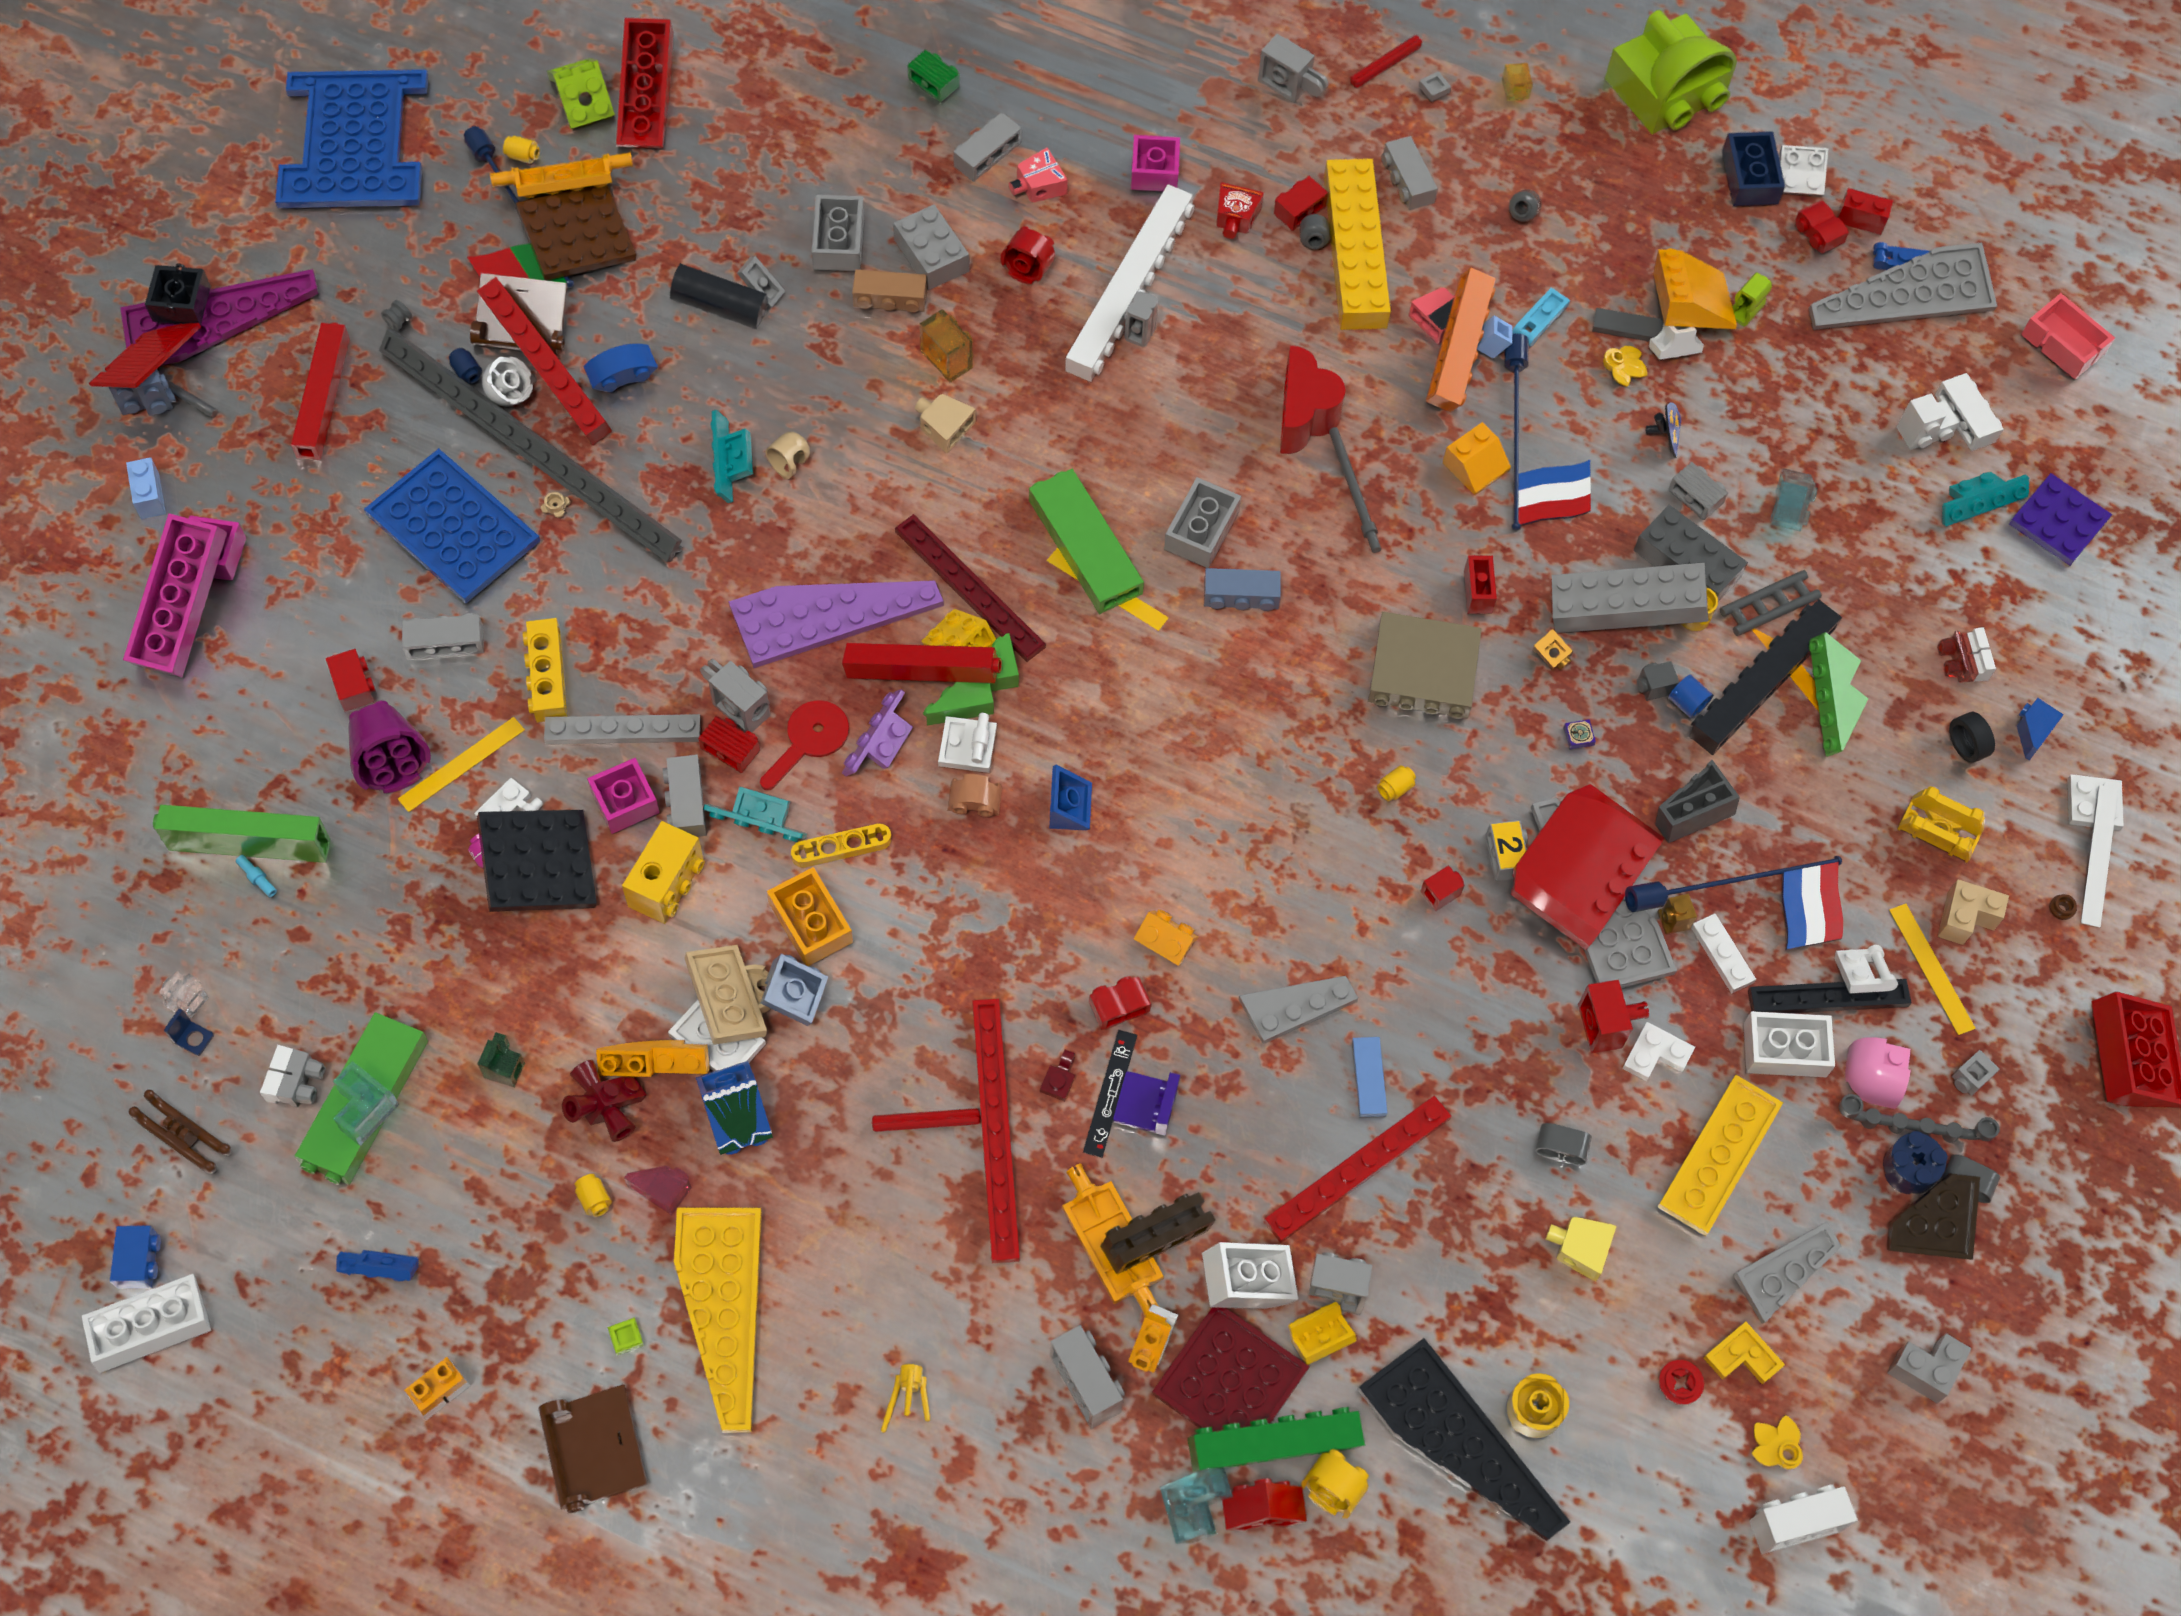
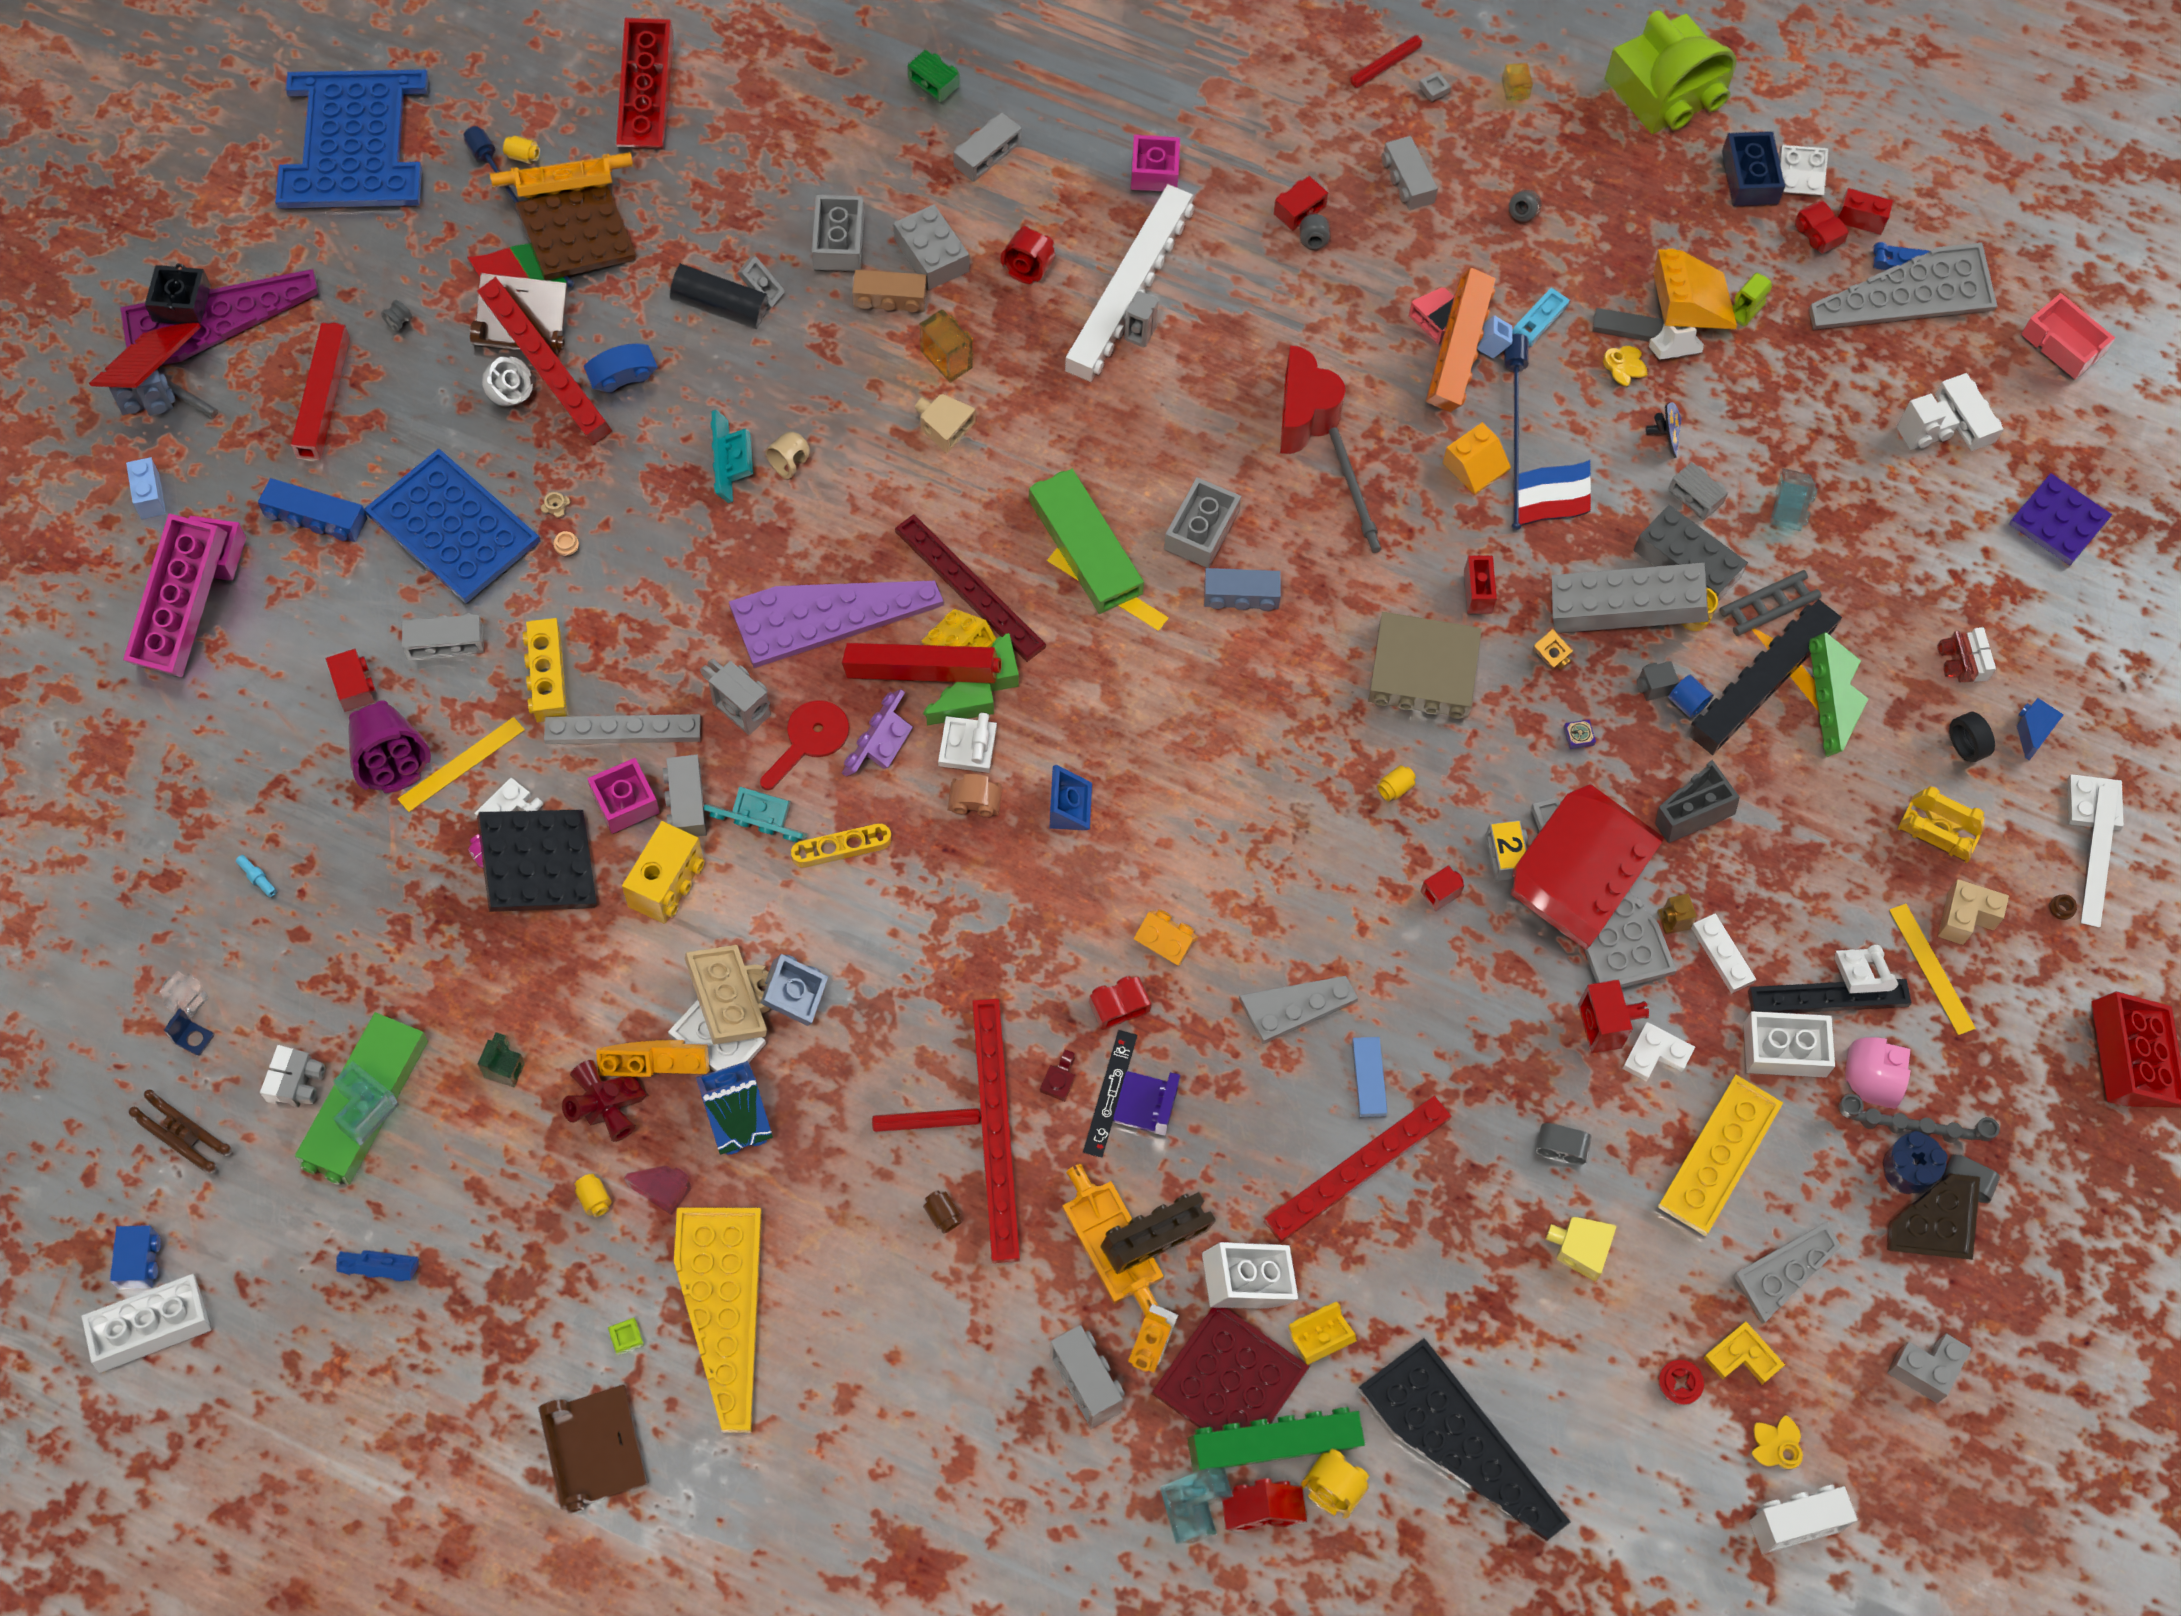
(242, 833): bright green brick -> none
(312, 510): none -> blue brick
(438, 1382): light orange hips -> none
(465, 365): dark blue brick -> none
(531, 446): dark grey piece -> none
(566, 543): none -> light nougat plate
(579, 78): lime bracket -> none
(729, 743): red brick -> none
(810, 916): light orange brick -> none
(909, 1381): yellow plant -> none
(942, 1211): none -> reddish brown brick
(1039, 178): coral torso -> none
(1237, 209): red torso -> none
(1289, 69): light grey brick -> none
(1341, 1281): light grey brick -> none
(1356, 244): yellow brick -> none
(1550, 1397): yellow brick -> none
(1808, 900): flag -> none
(1974, 1073): light grey brick -> none
(1982, 495): teal bracket -> none

